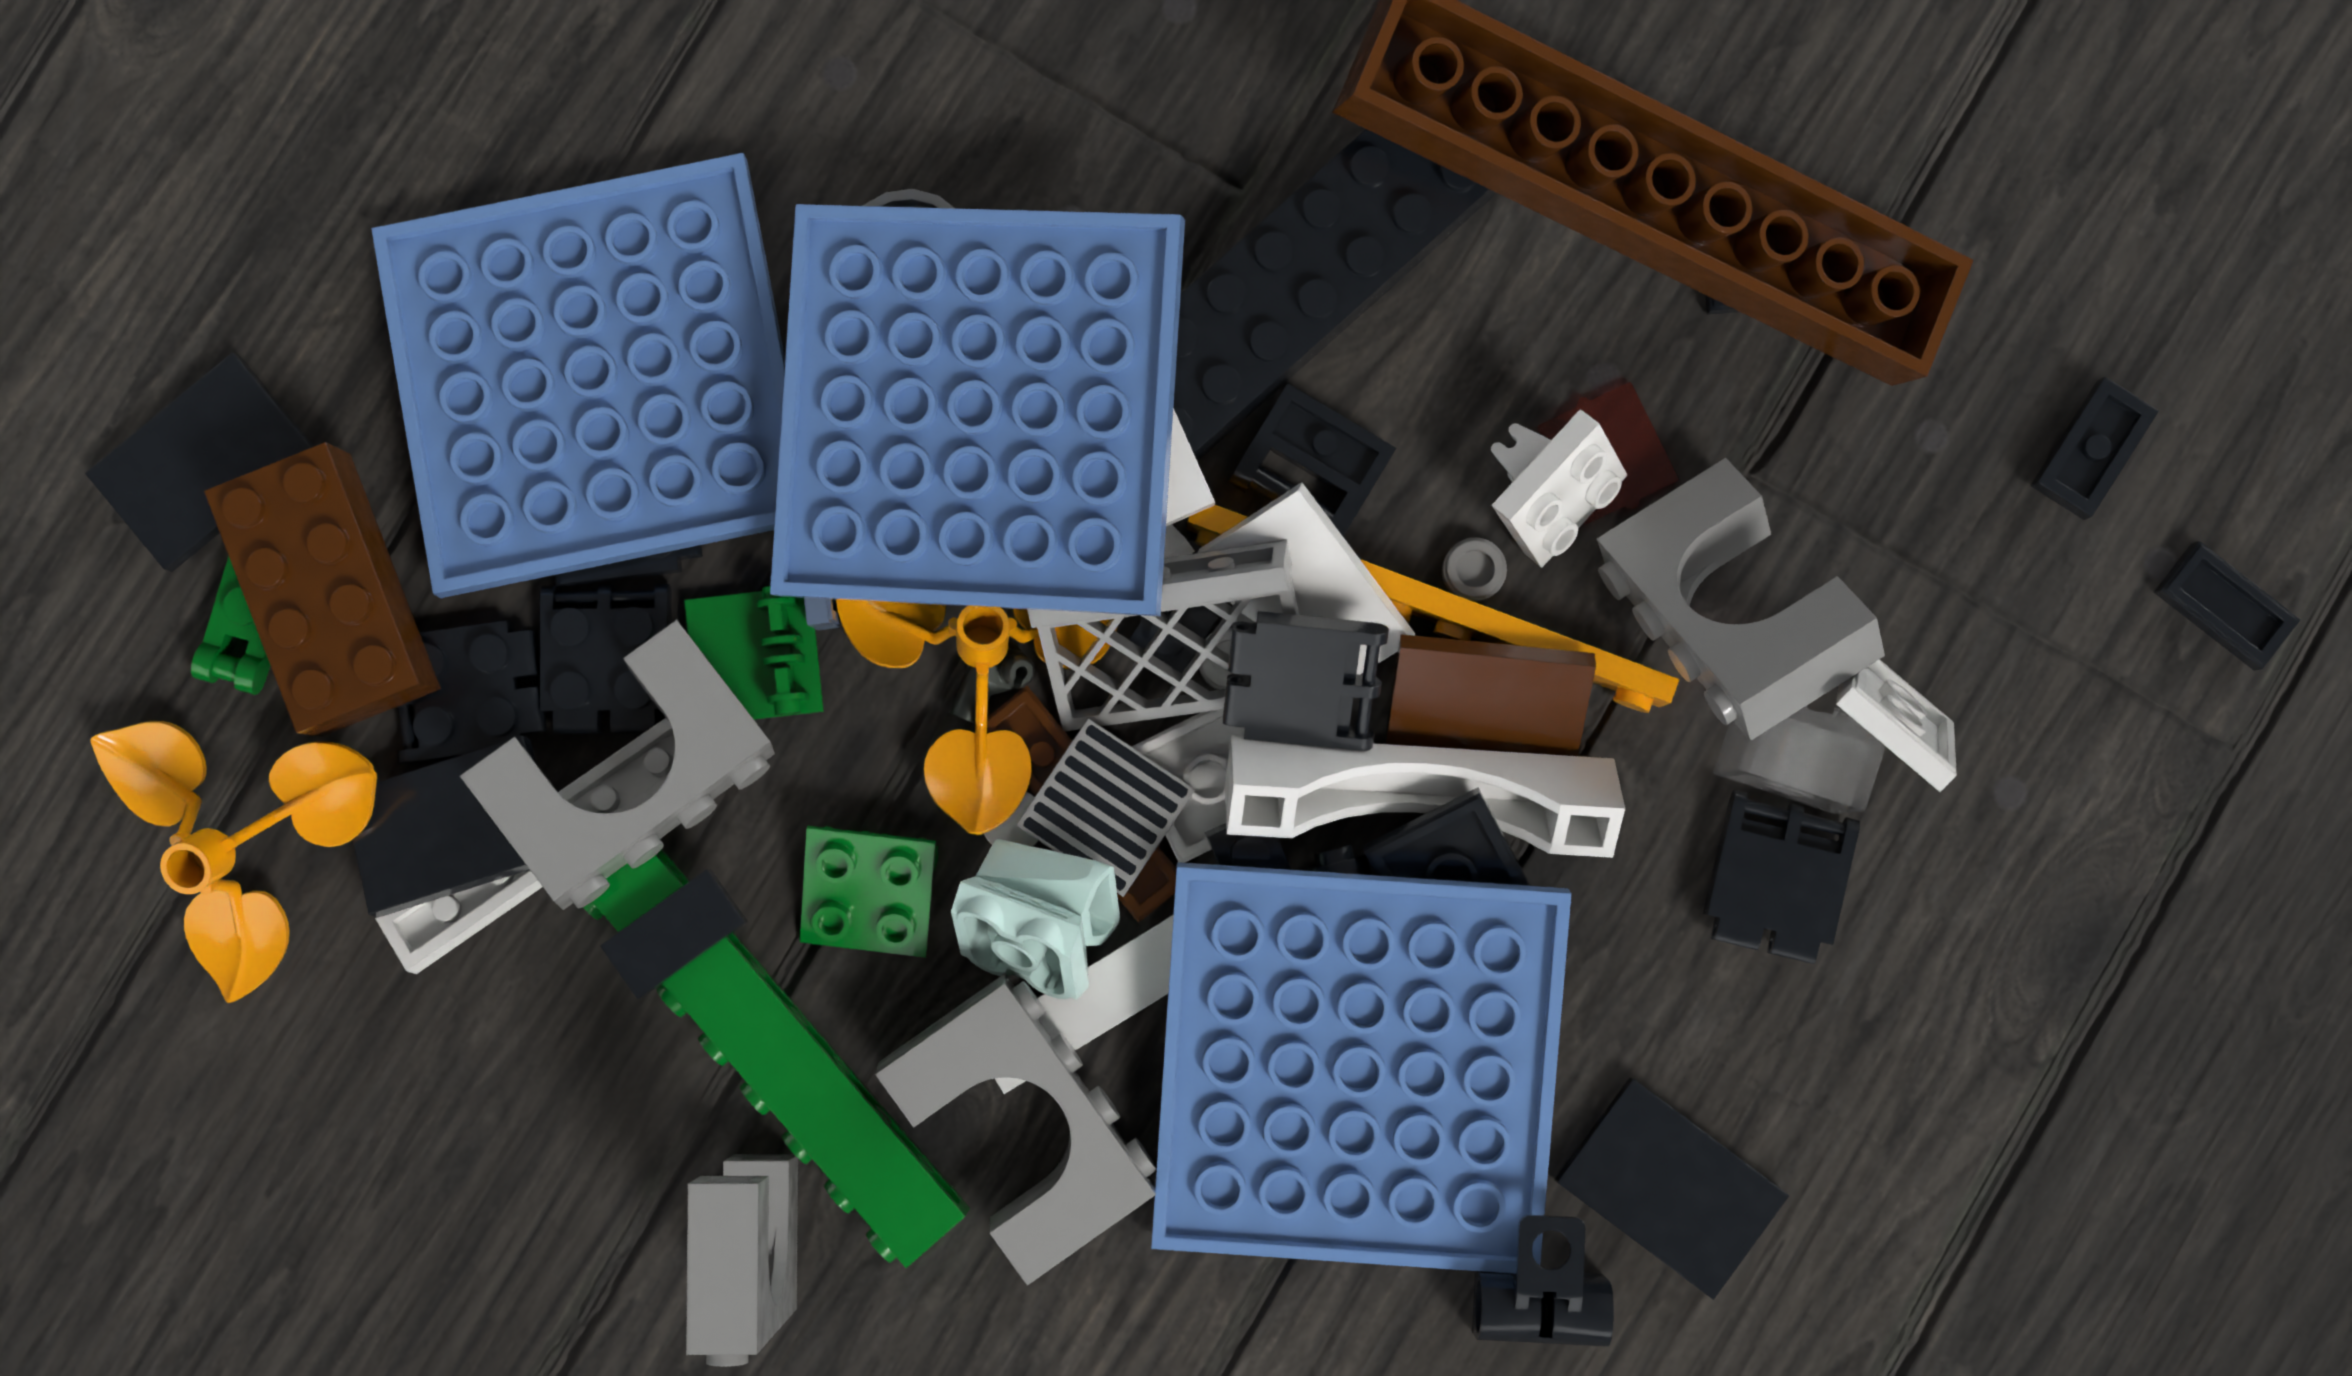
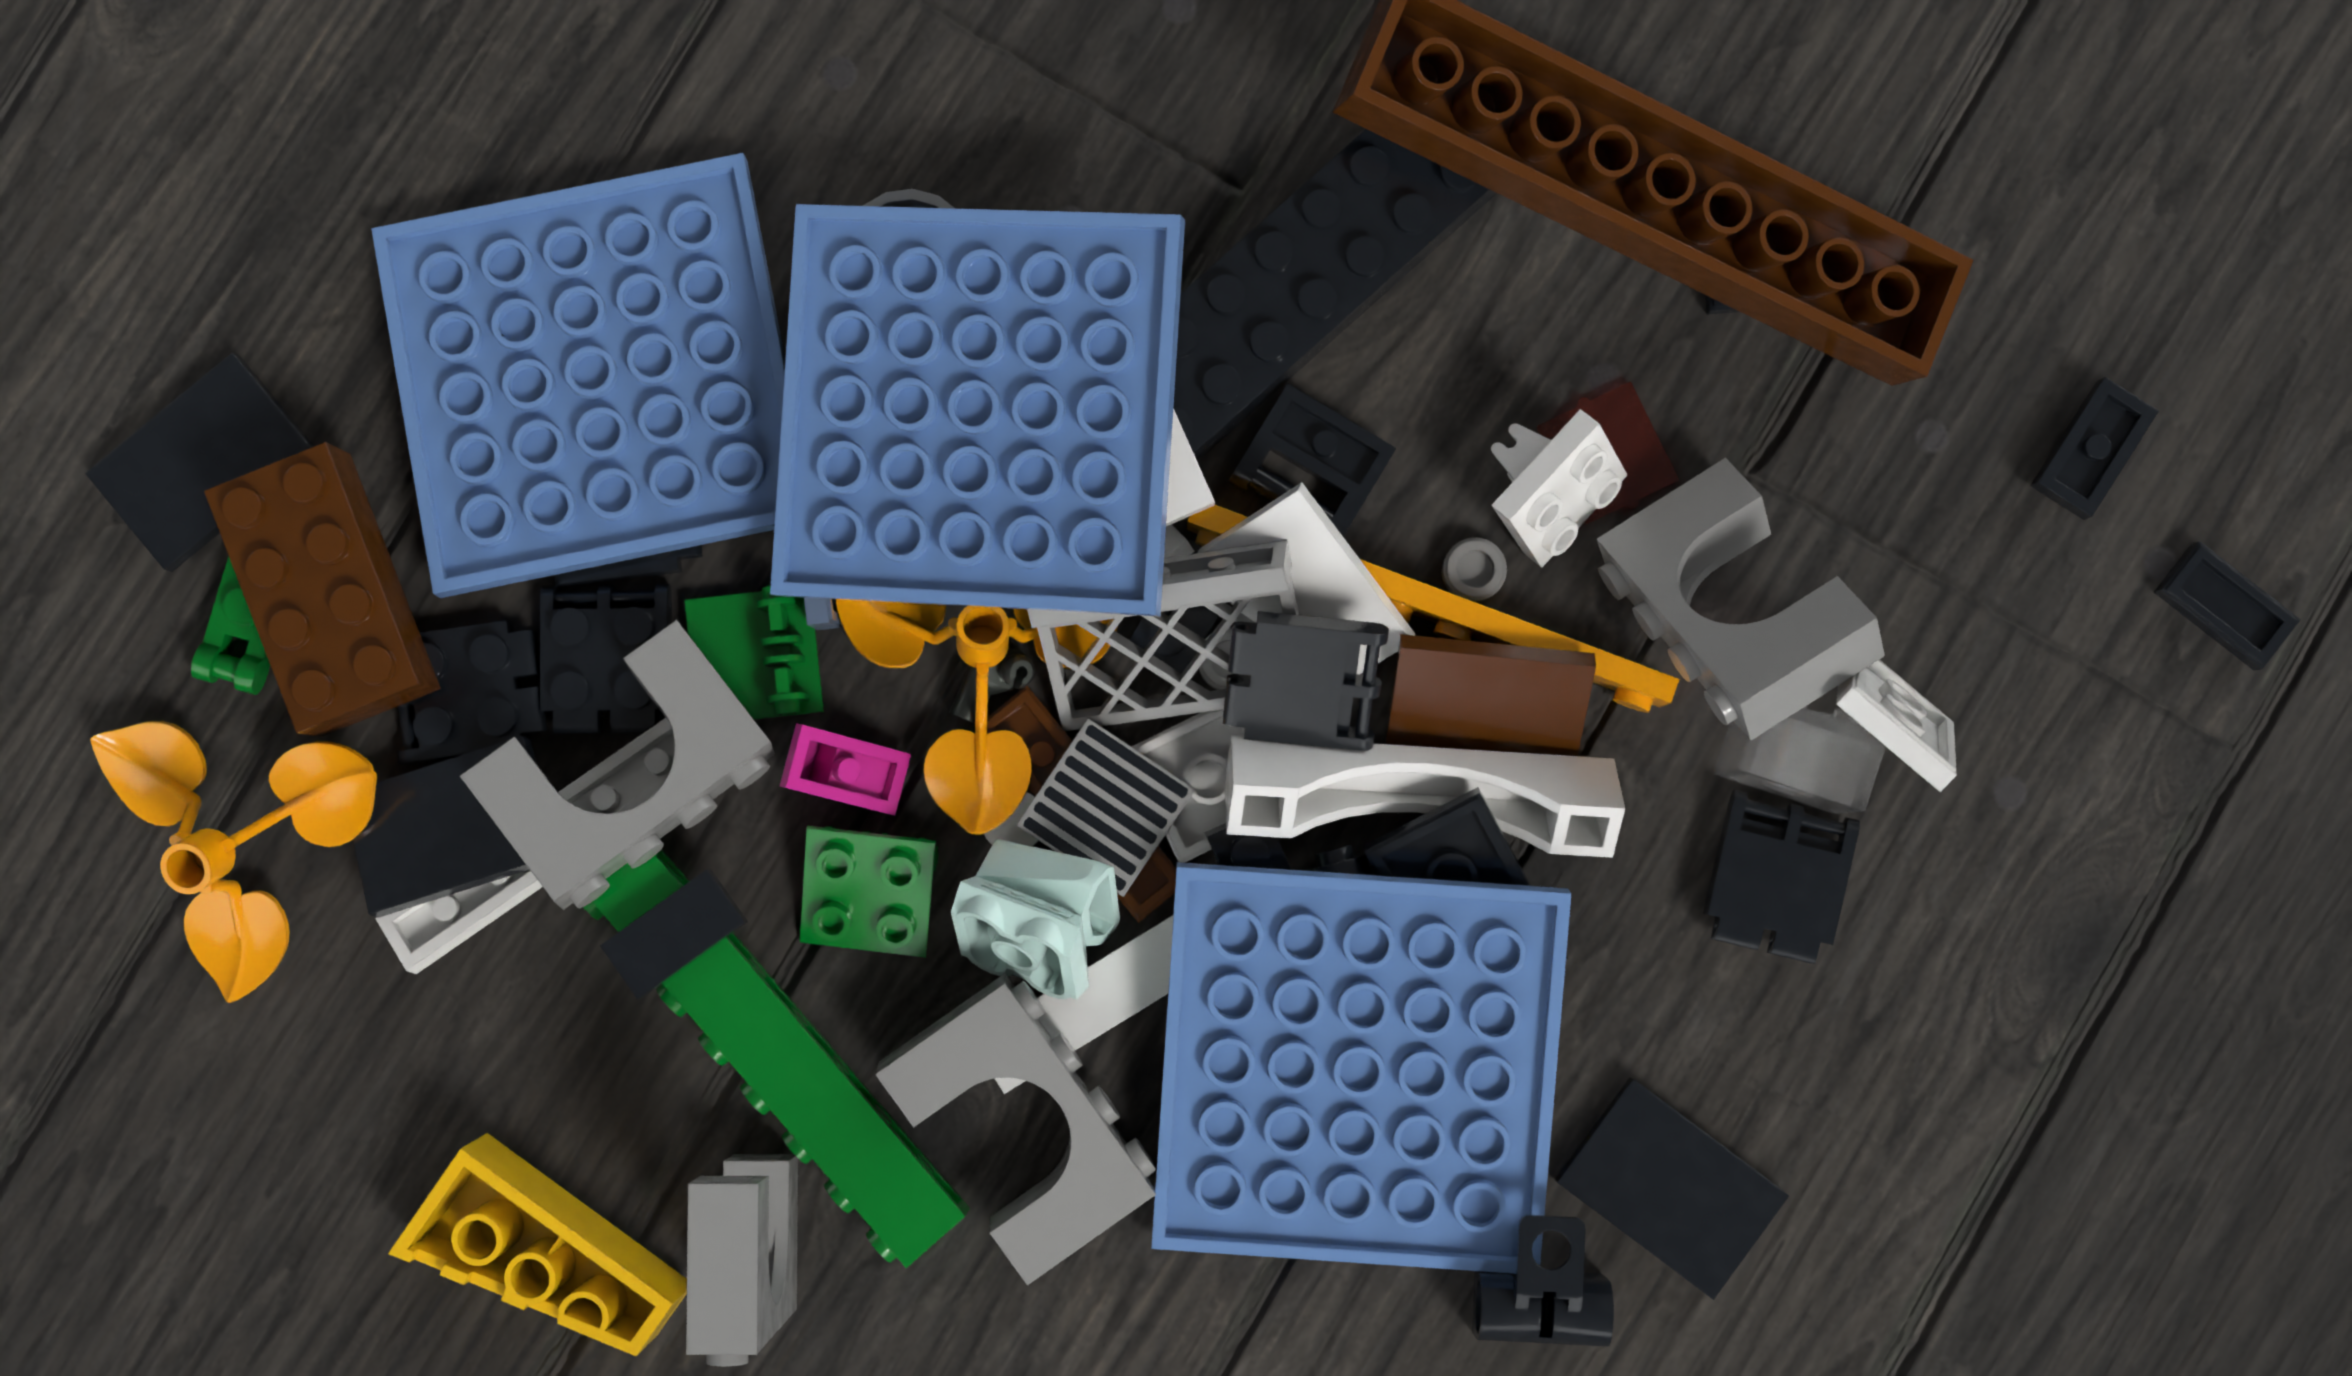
(540, 1249): none -> yellow wedge
(845, 769): none -> dark pink slope

